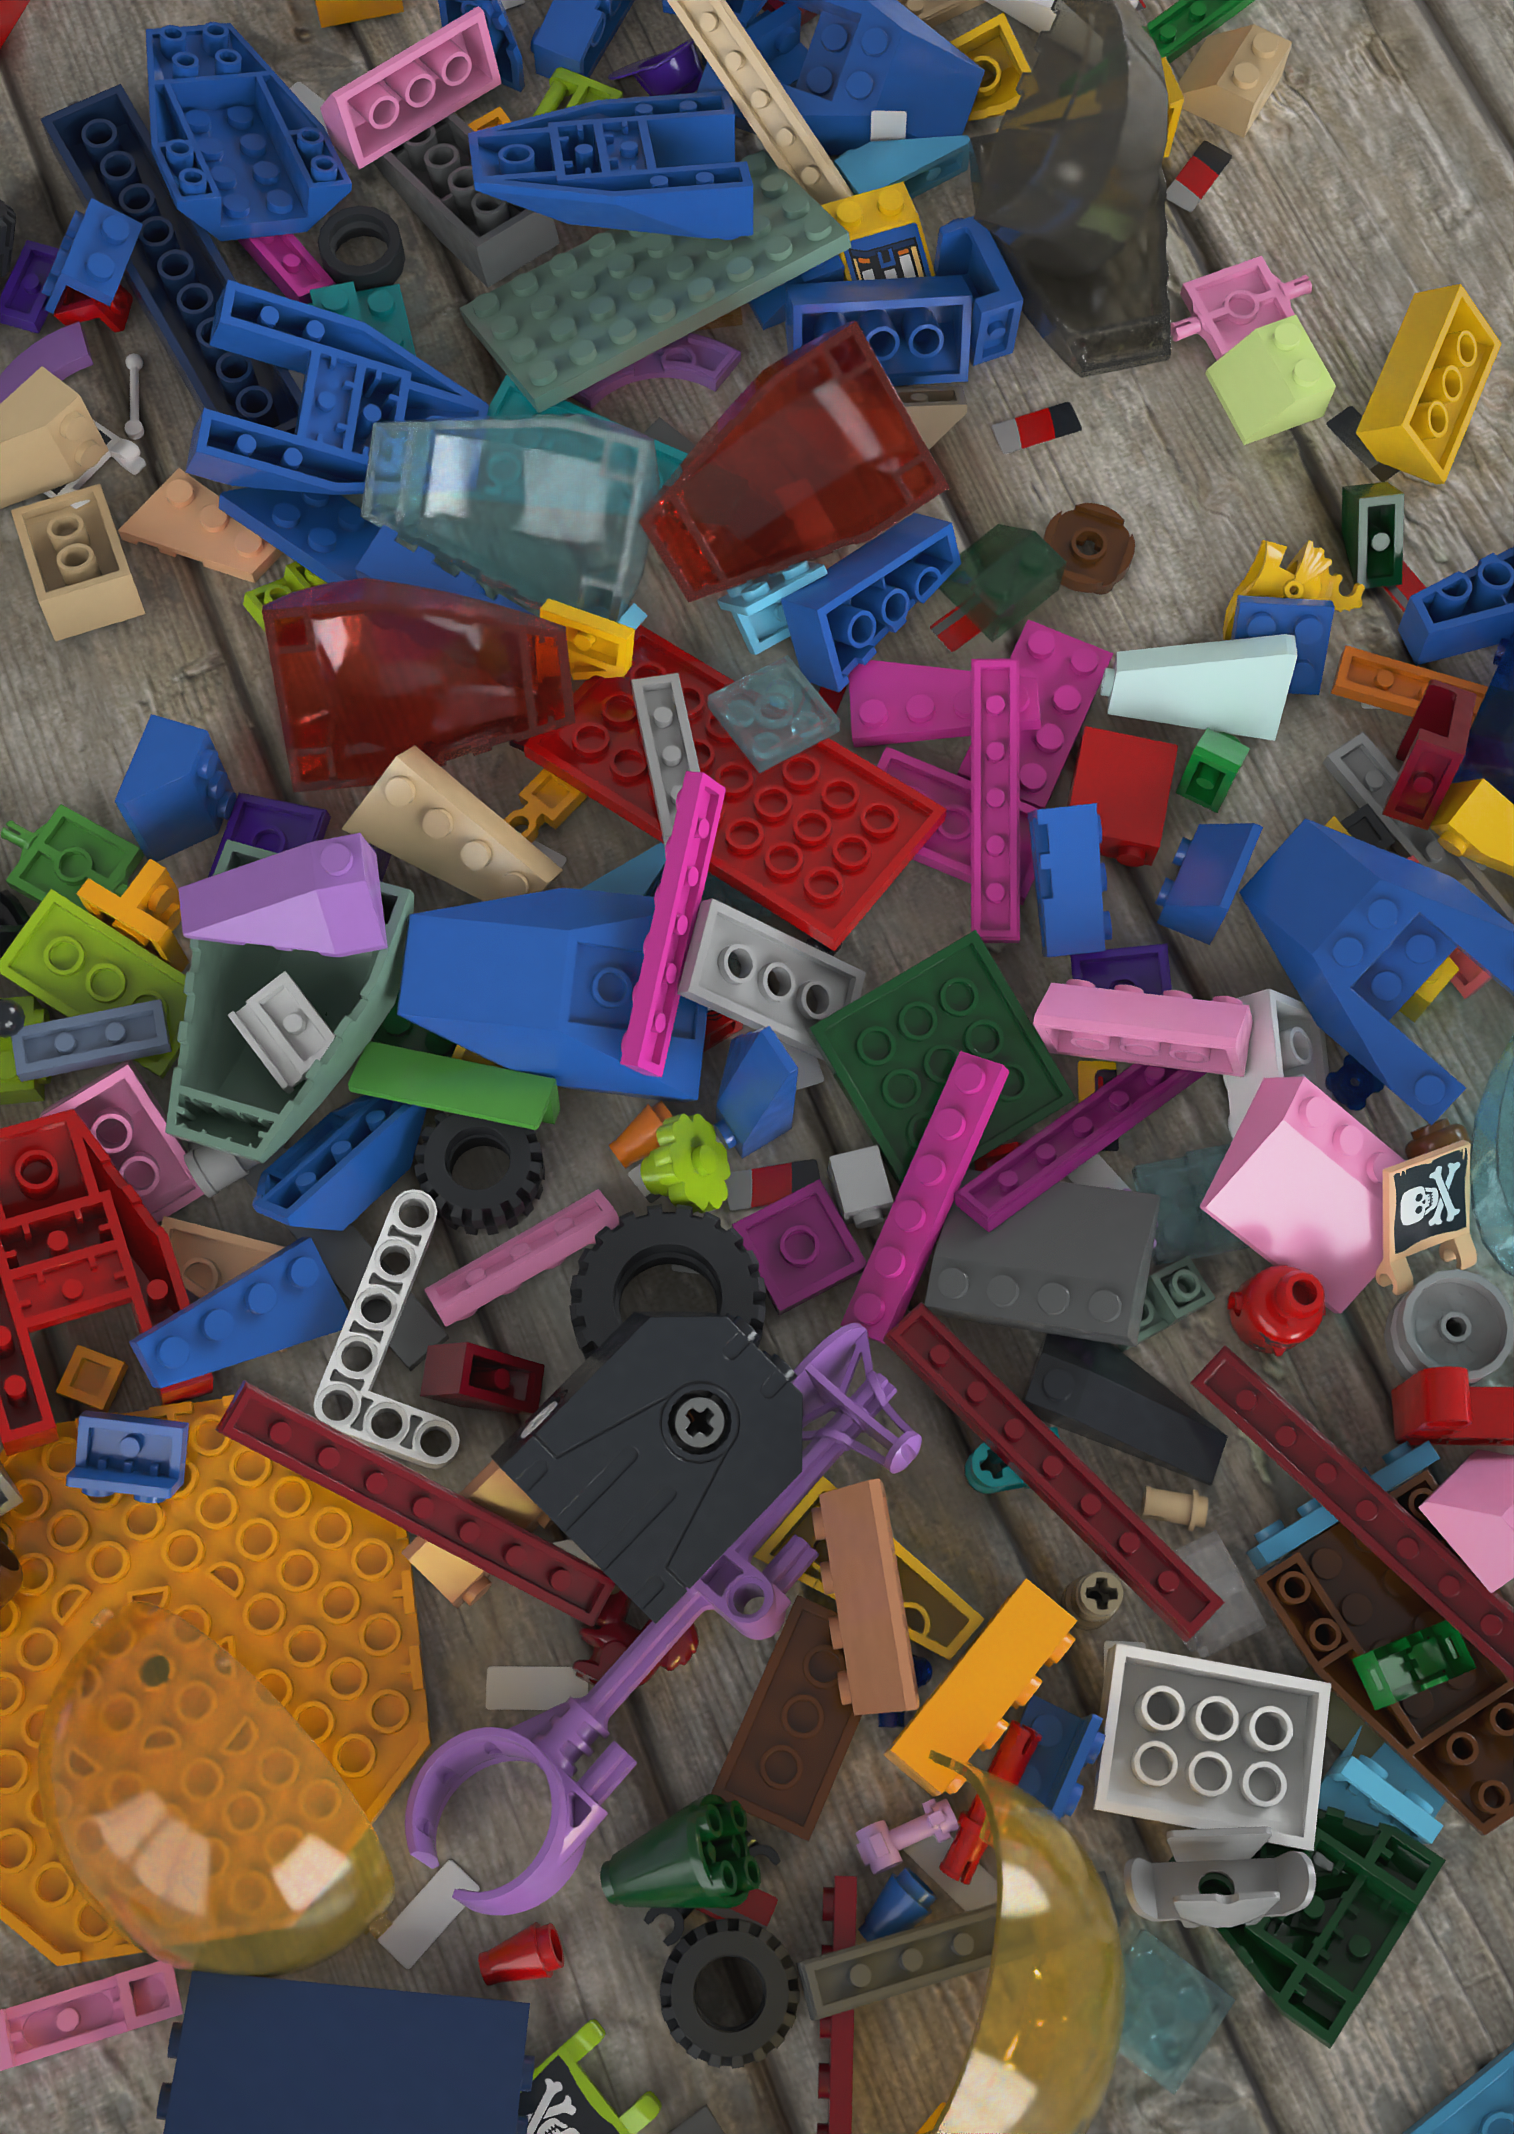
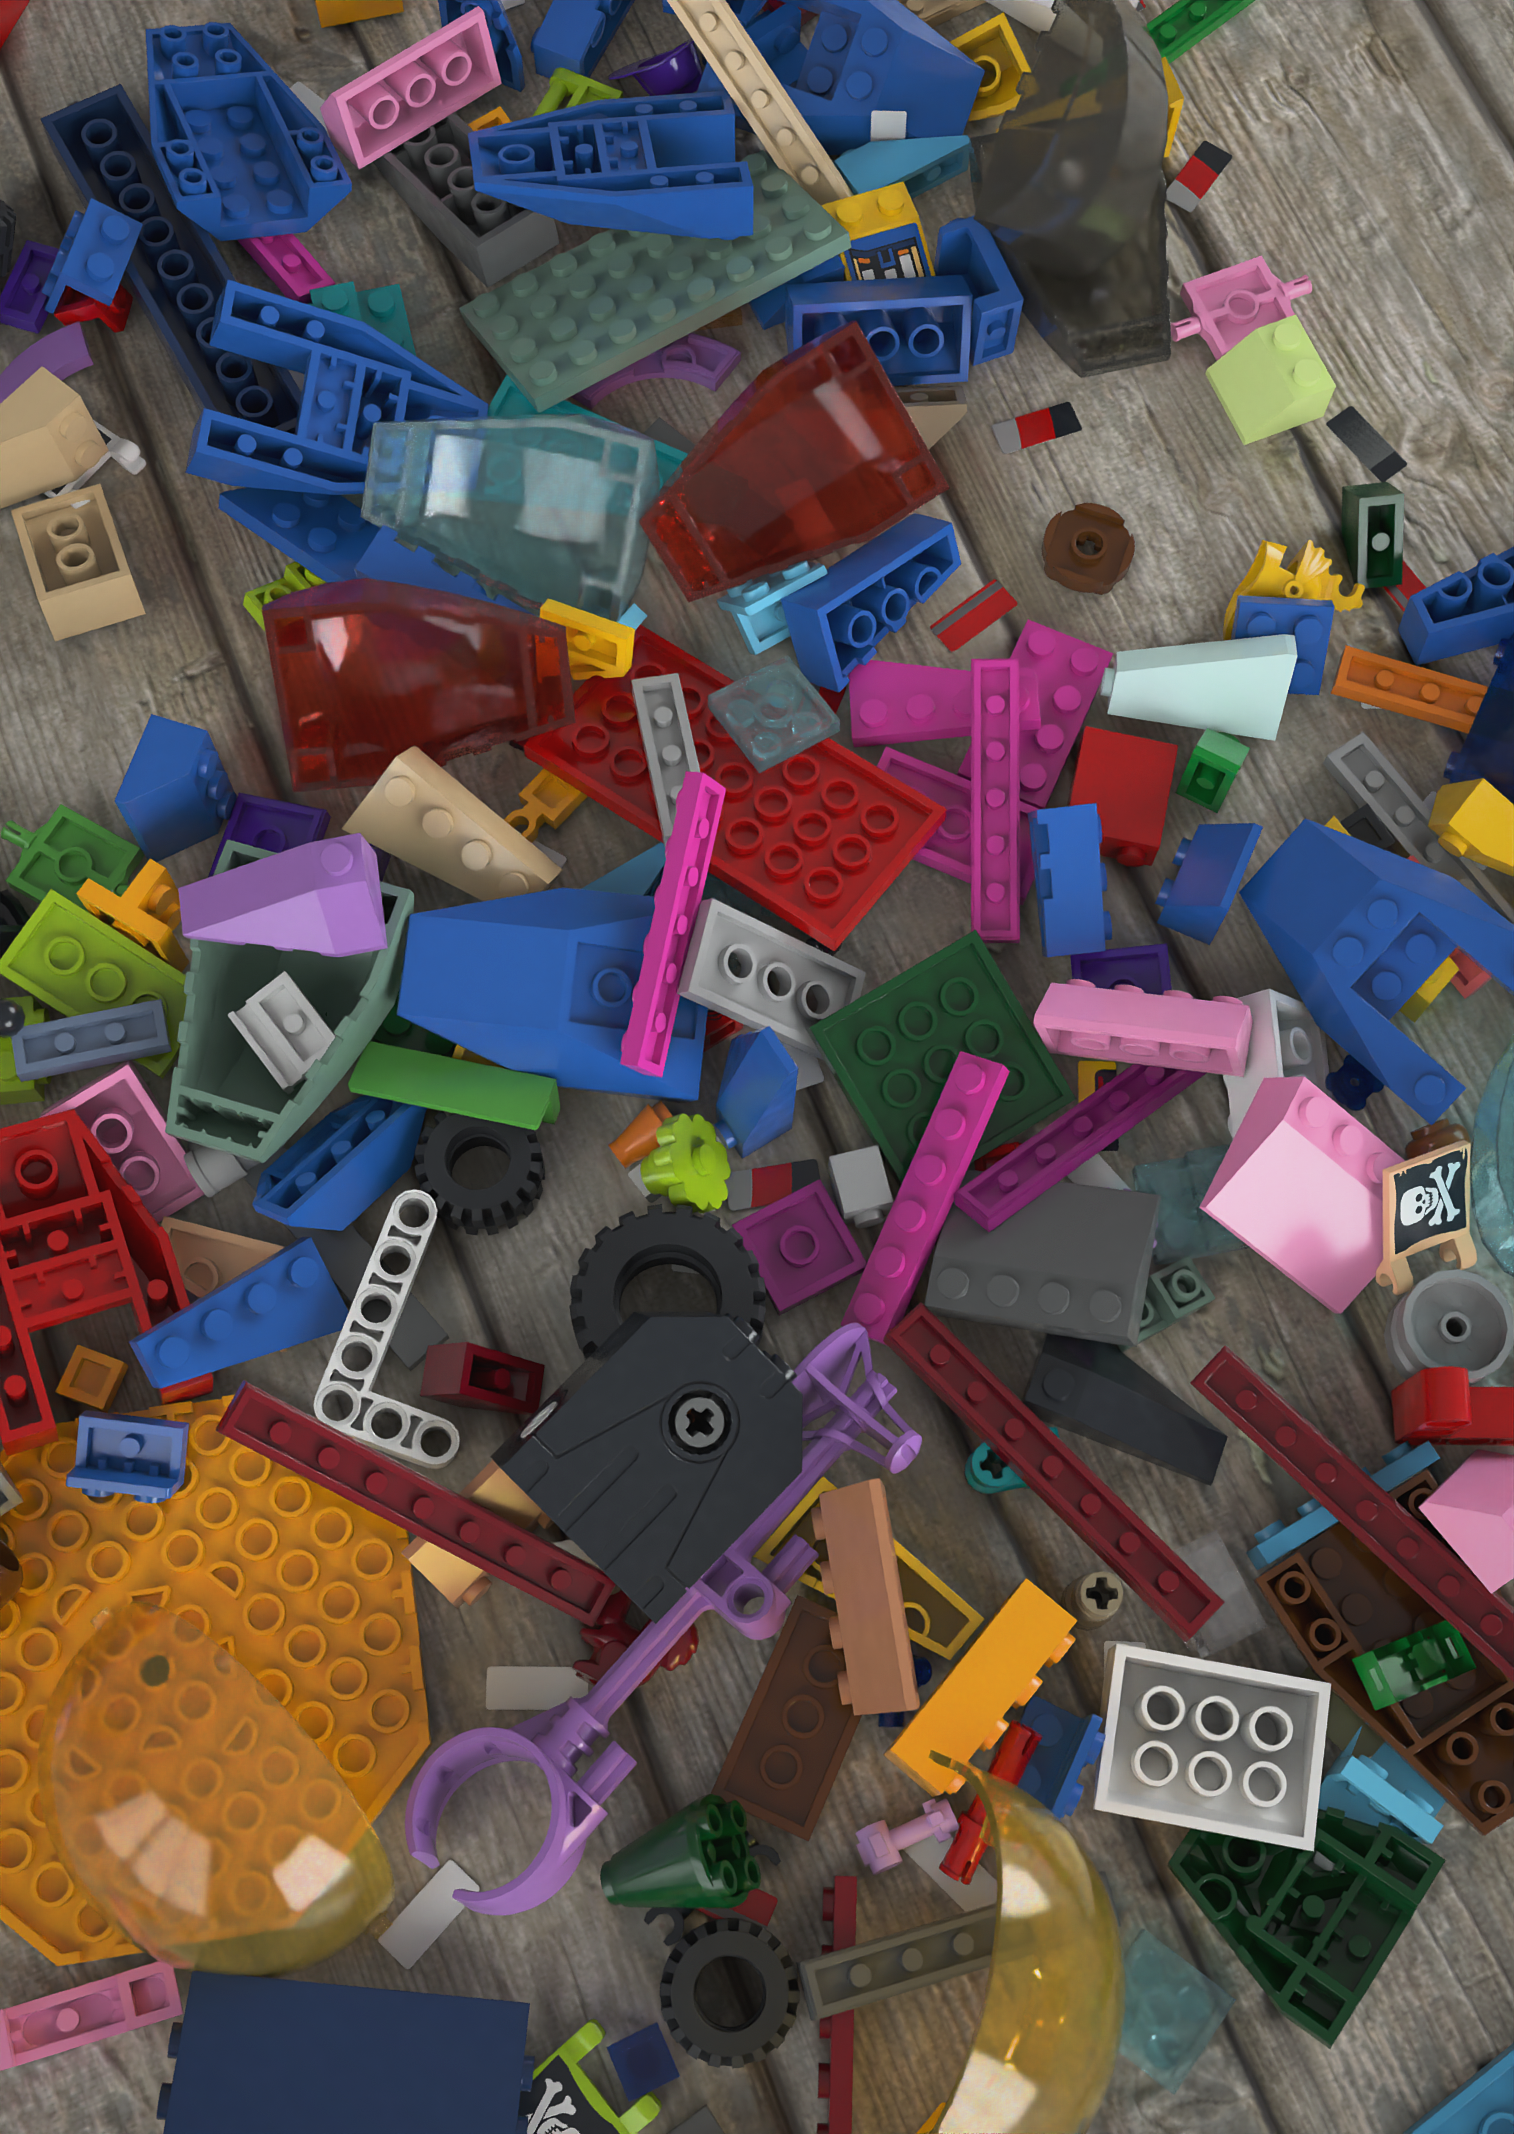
(133, 427): white hinge -> none
(187, 522): light nougat wing -> none
(359, 222): black tyre -> none
(521, 1258): bright pink plate -> none
(524, 1956): red cone -> none
(643, 2061): none -> clear blue plate
(899, 1906): blue cone -> none
(1004, 578): clear green slope -> none
(1175, 1507): tan pin -> none
(1234, 76): tan slope -> none
(1260, 1885): light grey piece -> none
(1277, 1309): red piece -> none
(1430, 384): yellow slope -> none
(1430, 753): dark red panel -> none

